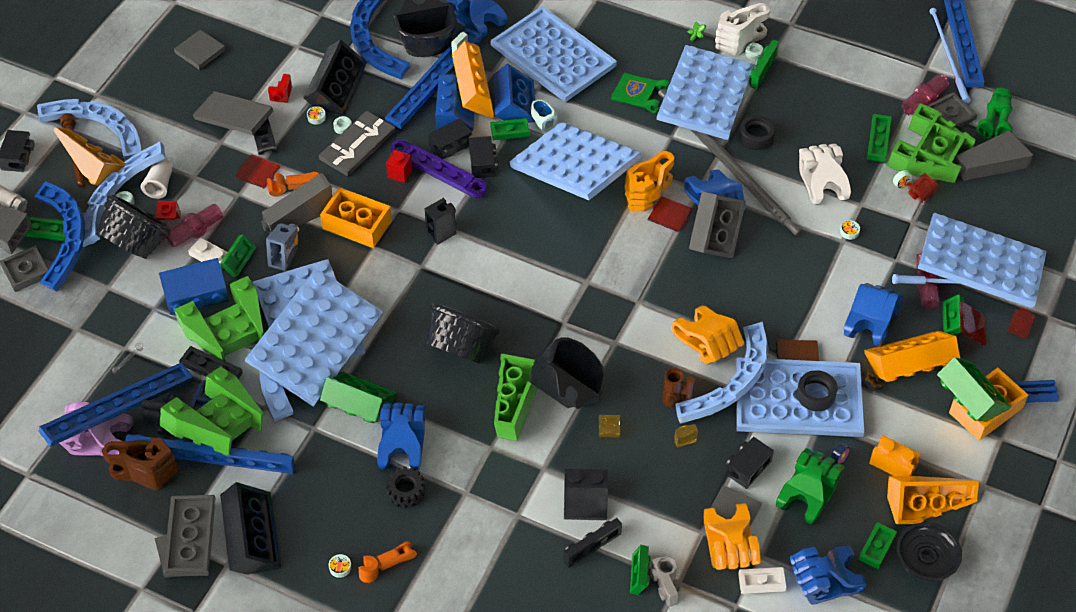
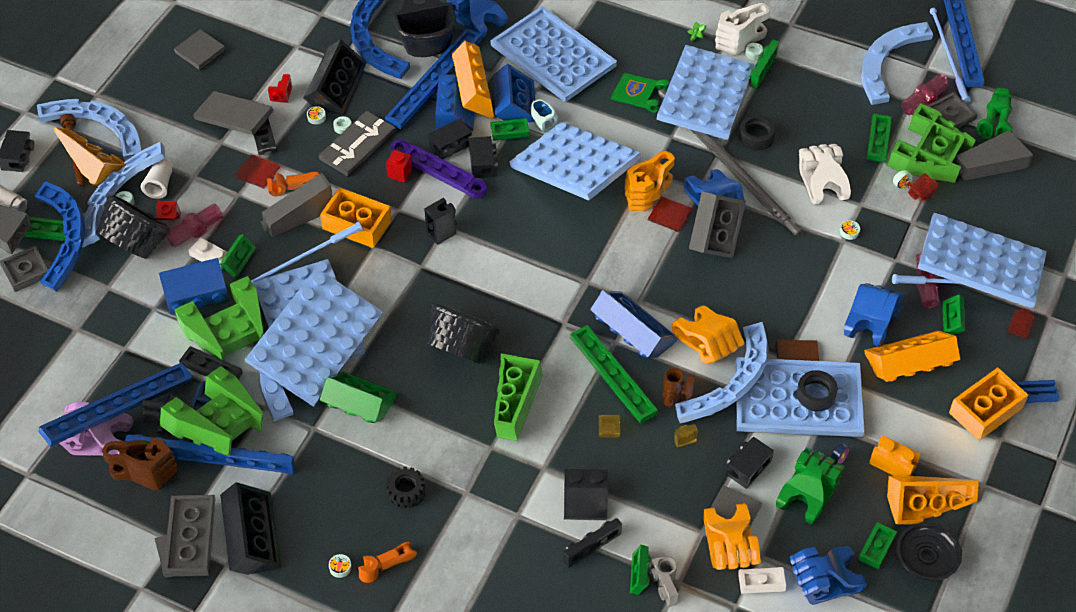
(138, 347): clear hinge -> none
(282, 246): sand blue torso -> none
(334, 239): none -> light blue piece
(401, 433): blue piece -> none
(458, 41): light aqua tile -> none
(569, 373): black piece -> none
(614, 374): none -> green plate
(633, 323): none -> slope
(871, 381): black piece -> none
(880, 50): none -> light blue plate
(972, 323): clear red piece -> none
(973, 390): slope -> none

